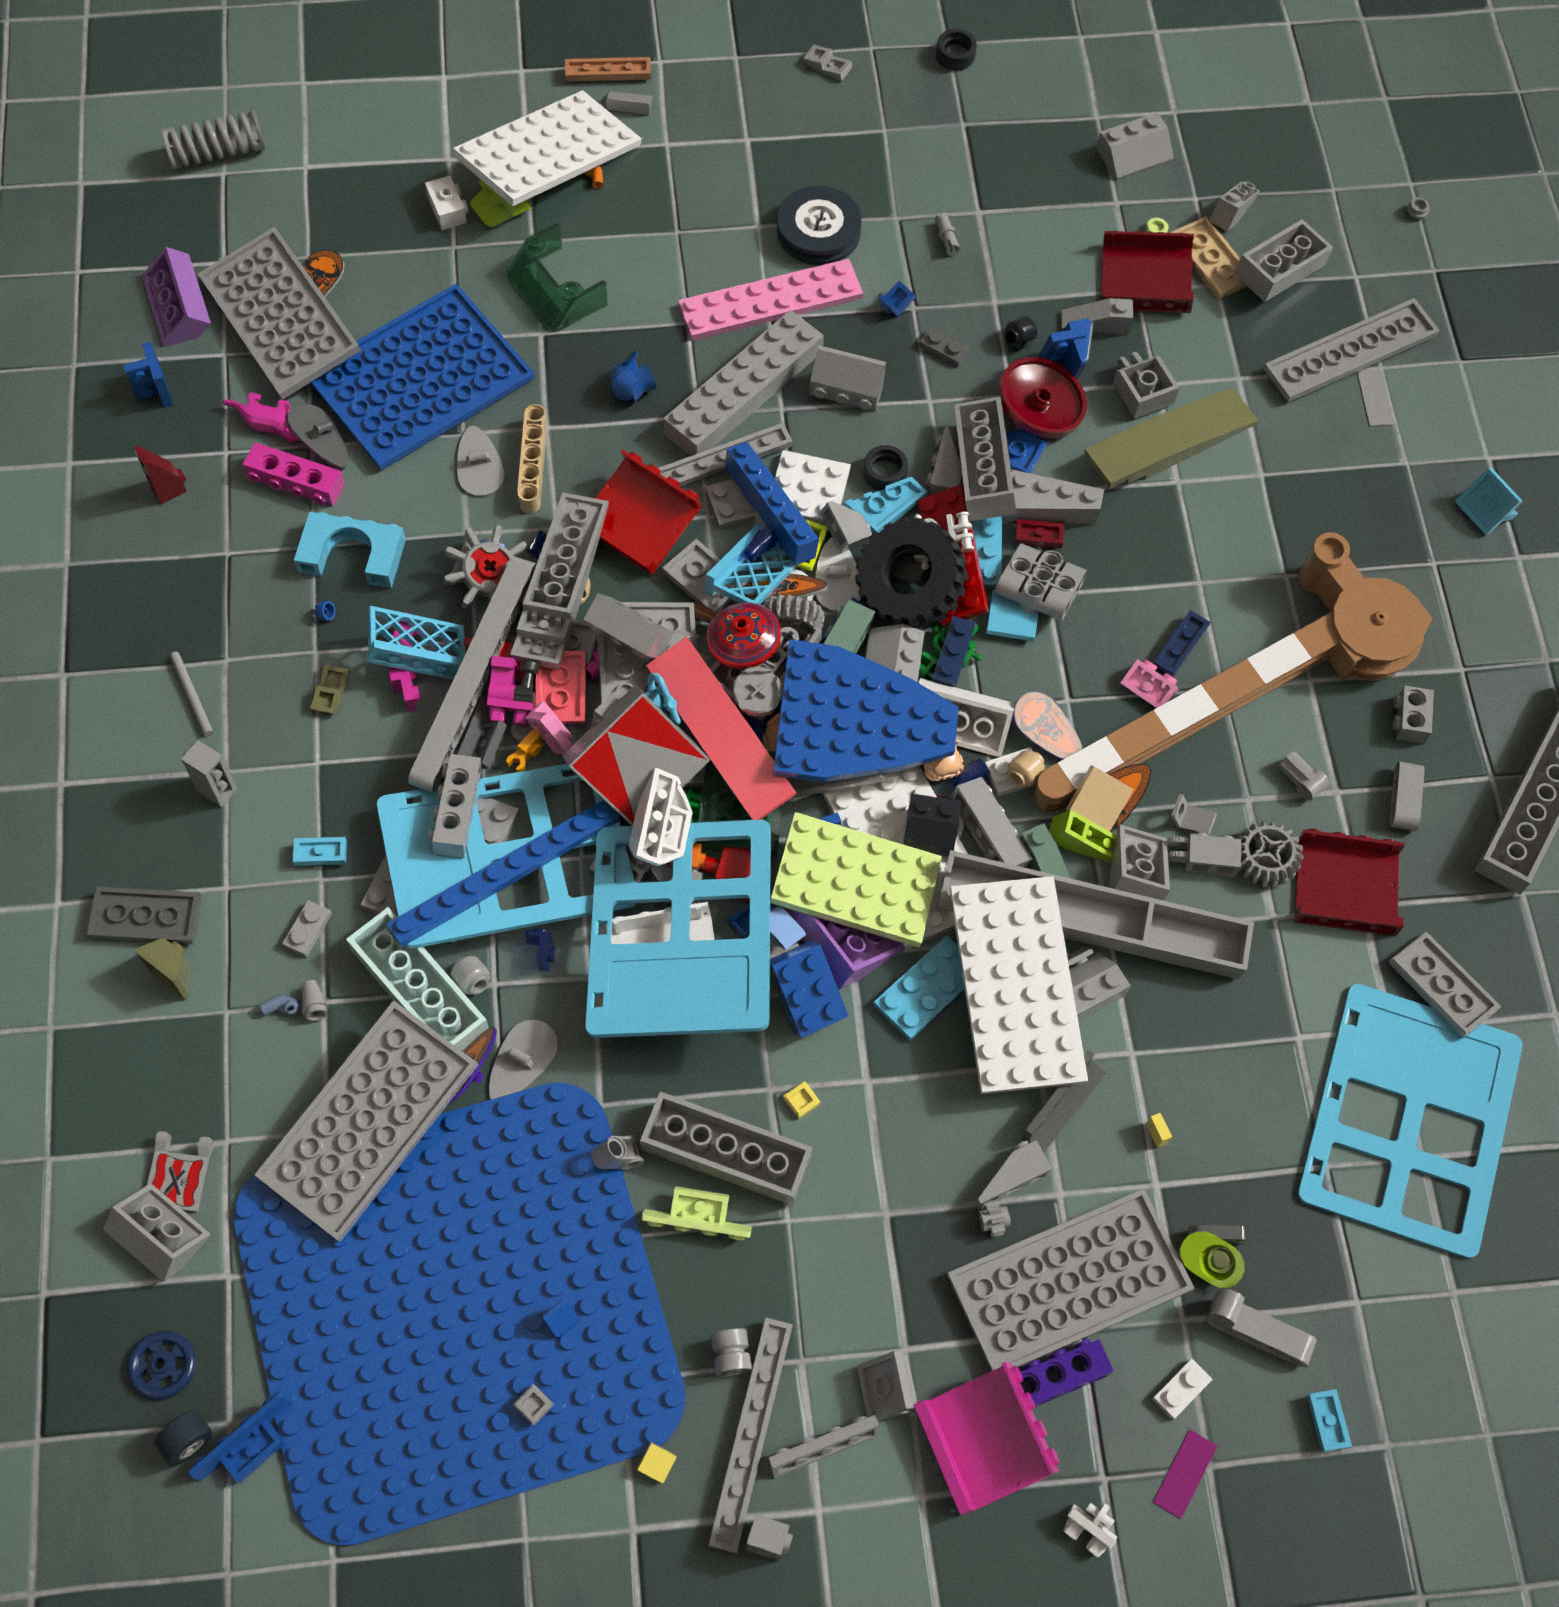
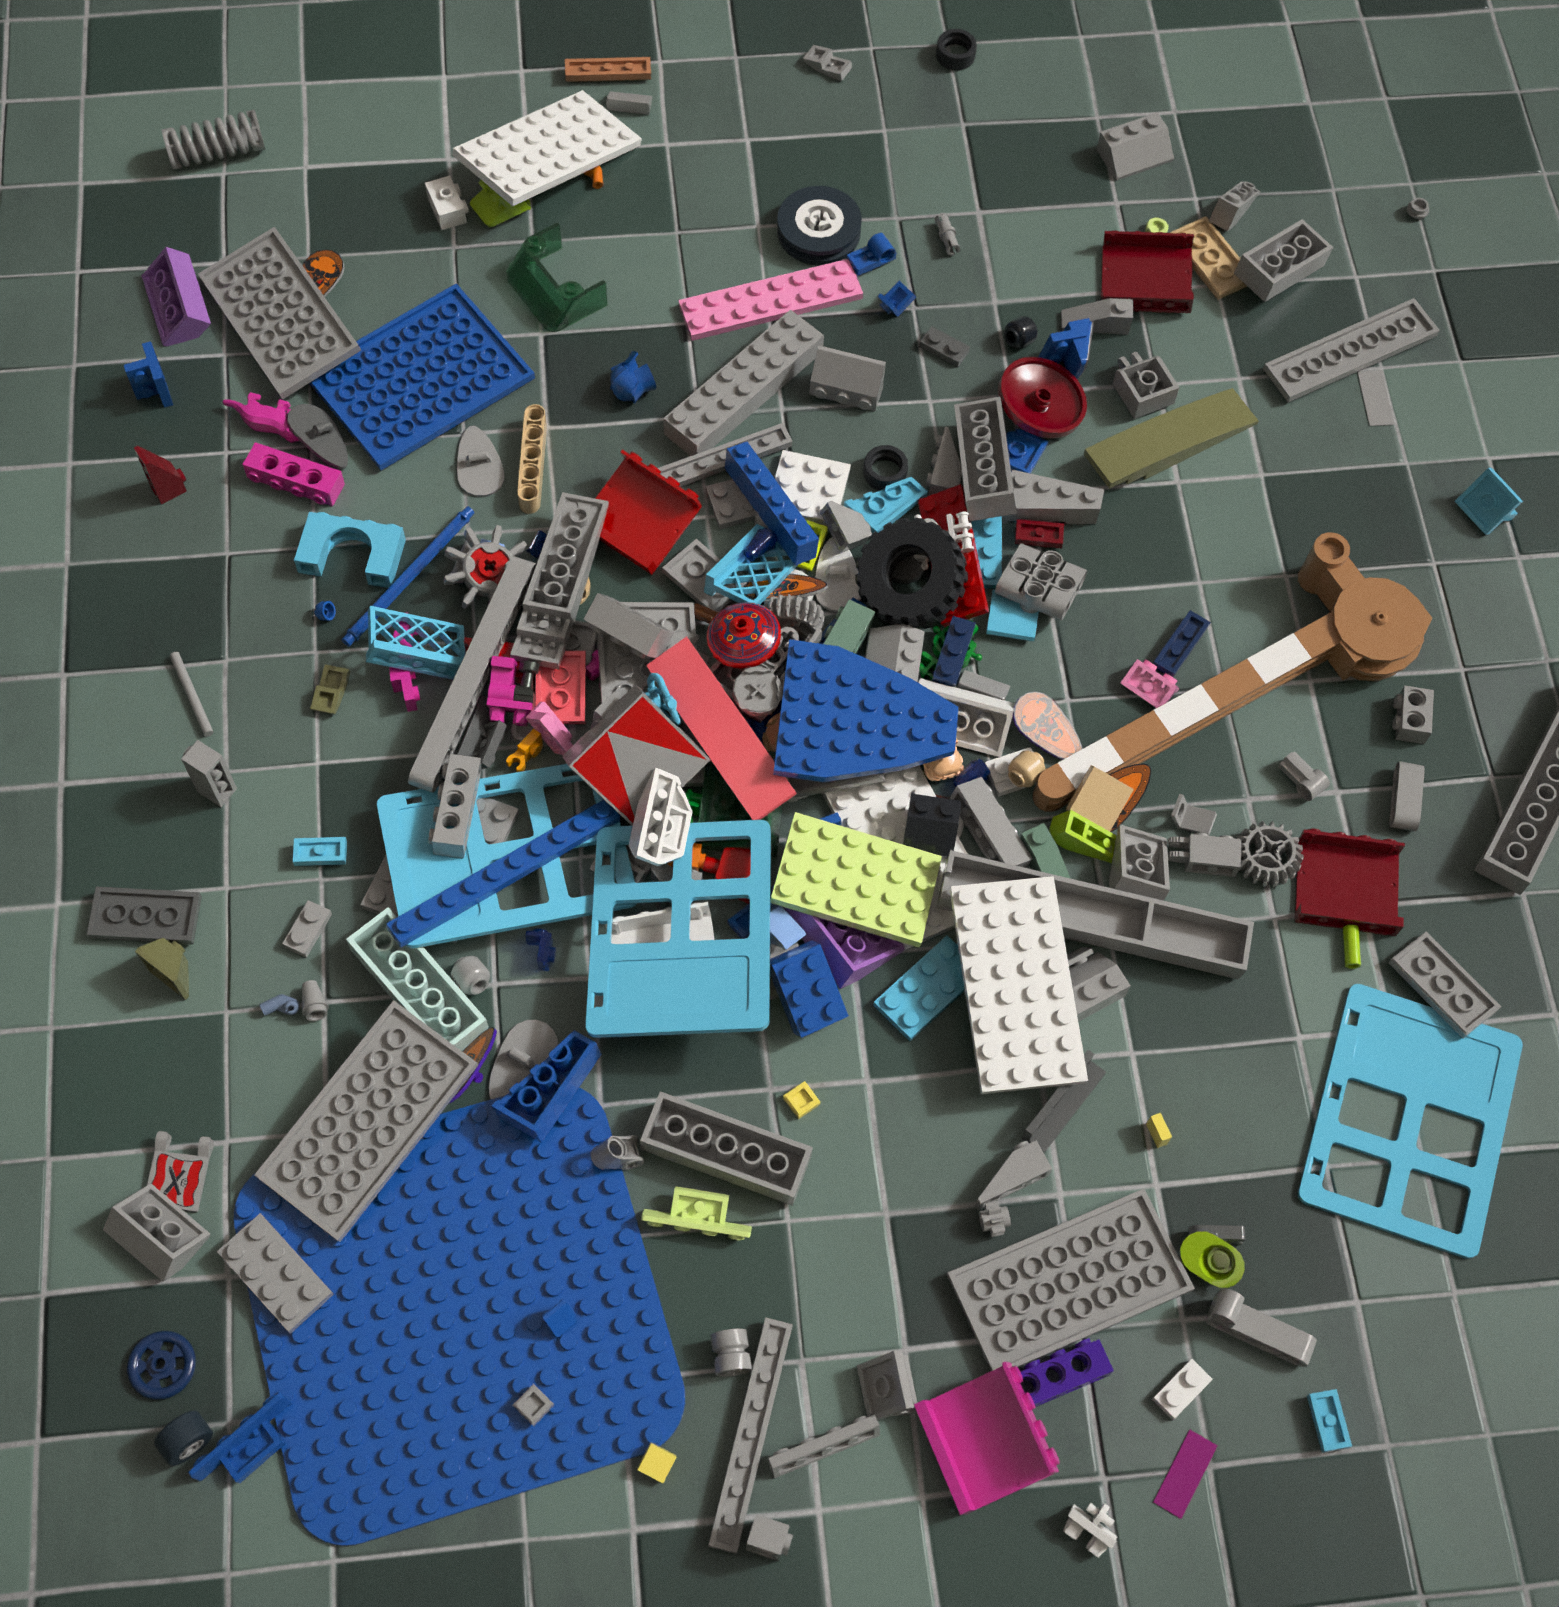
(275, 1273): none -> light grey plate
(410, 573): none -> blue piece
(549, 1087): none -> blue wedge
(876, 253): none -> blue plate
(983, 685): none -> light grey slope
(1351, 946): none -> lime hinge

